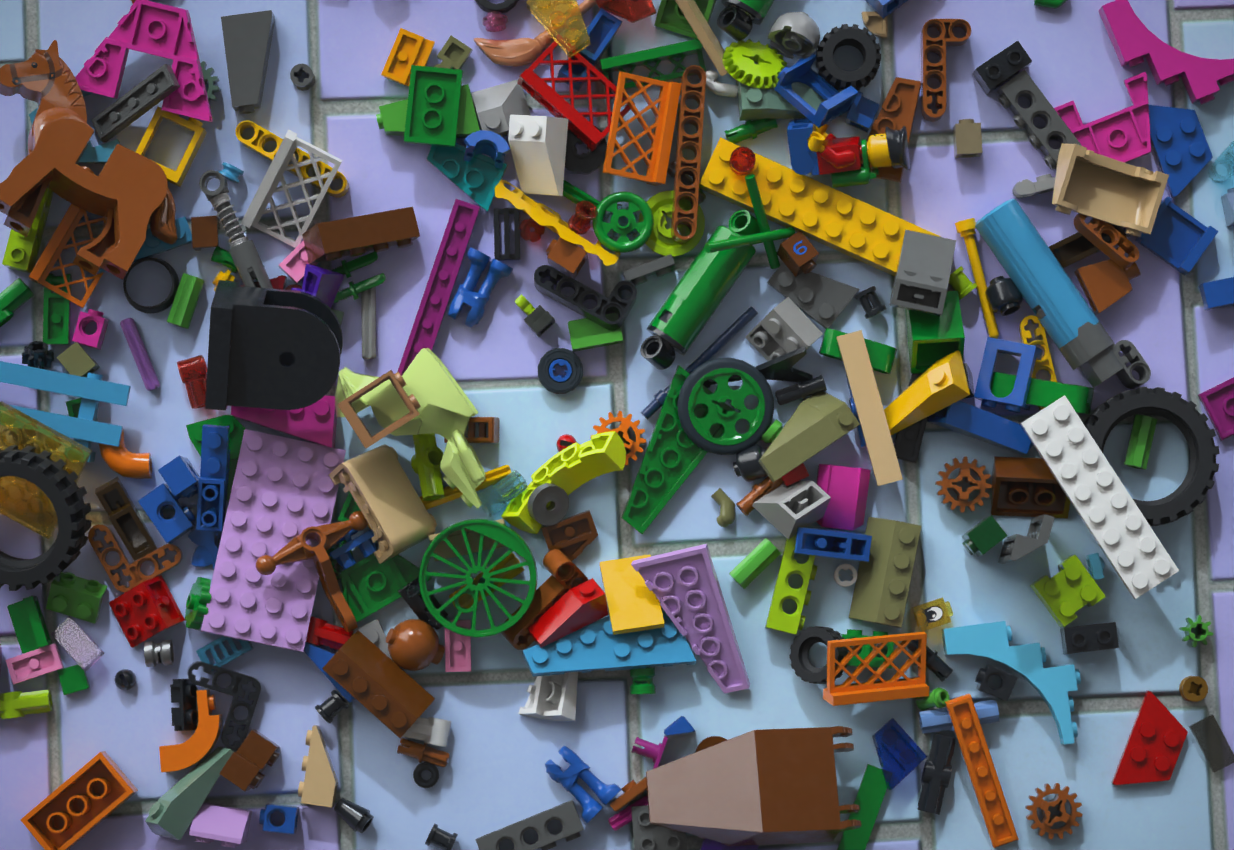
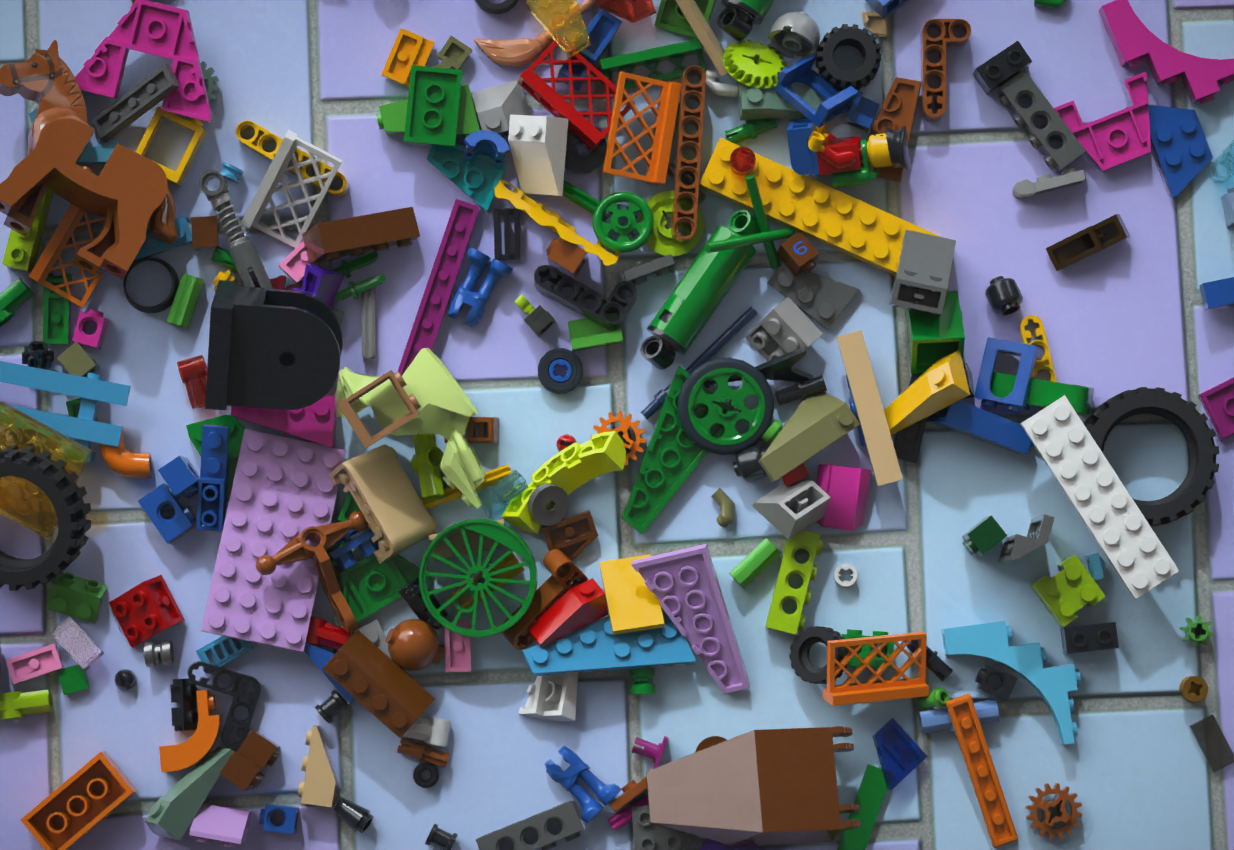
(29, 624): green panel -> none
(125, 518): dark brown slope -> none
(134, 568): dark orange beam -> none
(139, 354): medium lavender axle -> none
(197, 602): green plant -> none
(207, 548): blue plate -> none
(247, 55): dark grey slope -> none
(307, 82): dark grey bush -> none
(495, 21): clear pink plate -> none
(525, 230): clear red plate -> none
(584, 213): clear red bush -> none
(679, 726): blue slope -> none
(759, 490): dark orange pin -> none
(833, 543): blue slope -> none
(863, 298): black bush -> none
(880, 355): green beam -> none
(885, 580): olive slope -> none
(932, 614): clear yellow brick -> none
(936, 774): black piece -> none
(961, 283): lime bush -> none
(964, 472): dark orange gear -> none
(967, 139): dark tan brick -> none
(967, 230): yellow piece -> none
(1026, 489): reddish brown slope -> none
(1056, 299): dark azure piece -> none
(1092, 232): dark orange beam -> none
(1105, 283): dark orange torso -> none
(1107, 189): tan windscreen -> none
(1140, 442): bright green axle -> none
(1151, 746): red wing -> none
(1177, 237): blue panel -> none

